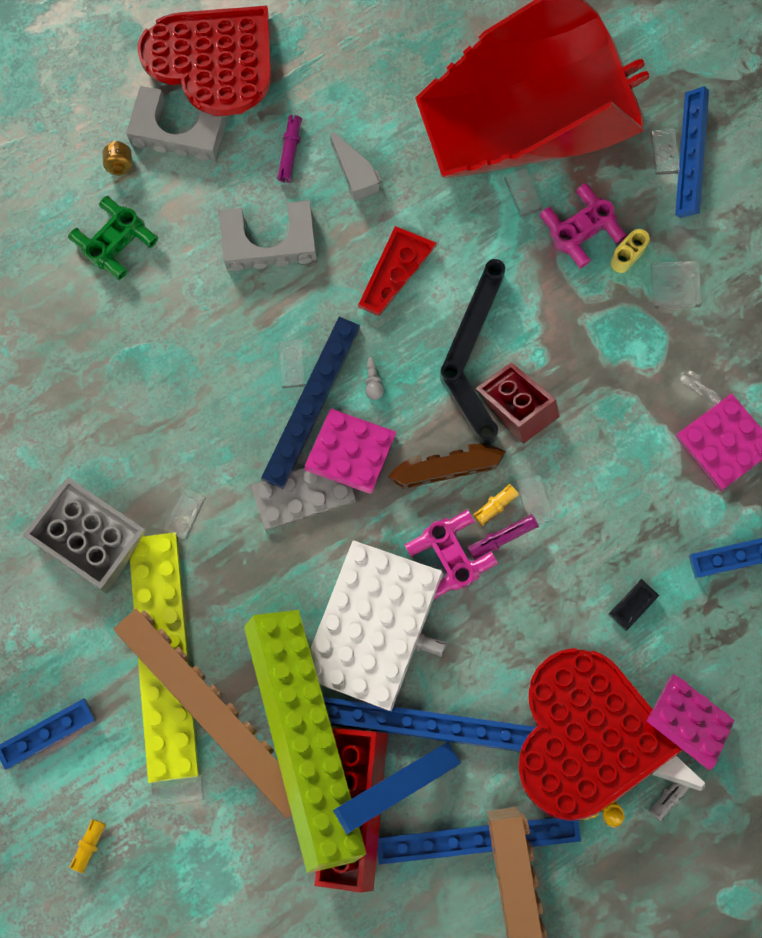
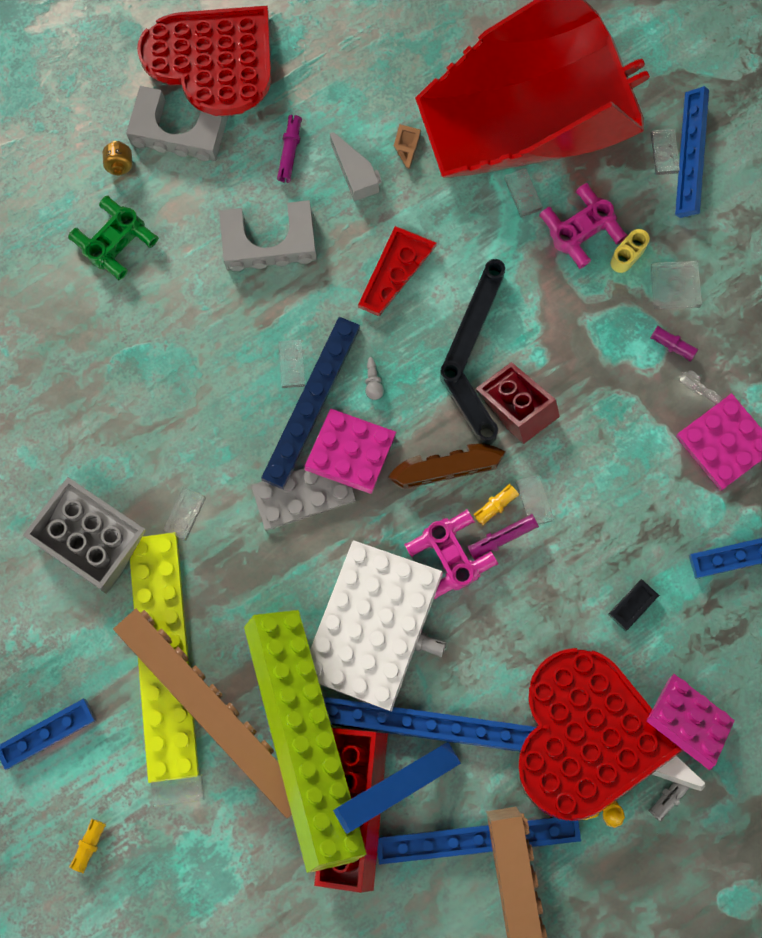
(406, 143): none -> medium nougat slope
(674, 343): none -> magenta pin

